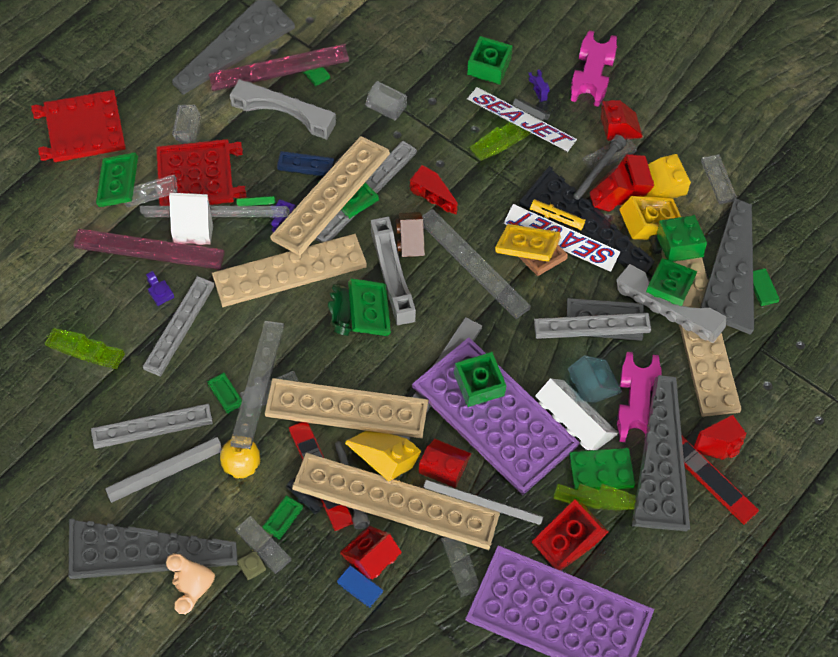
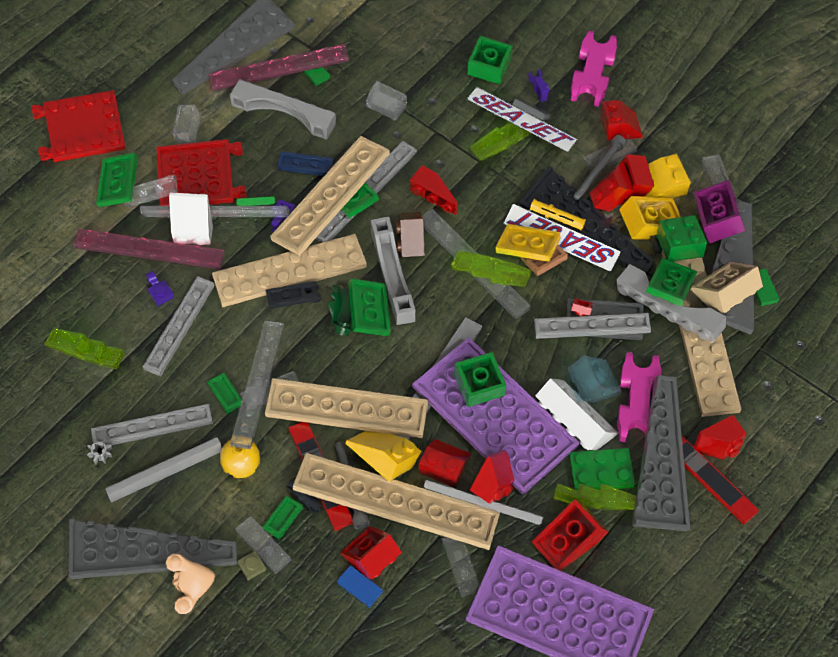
(94, 452): none -> light grey gear
(293, 295): none -> black plate
(493, 268): none -> clear neon green slope
(494, 478): none -> red slope
(582, 307): none -> plate
(719, 211): none -> magenta brick
(728, 286): none -> tan slope

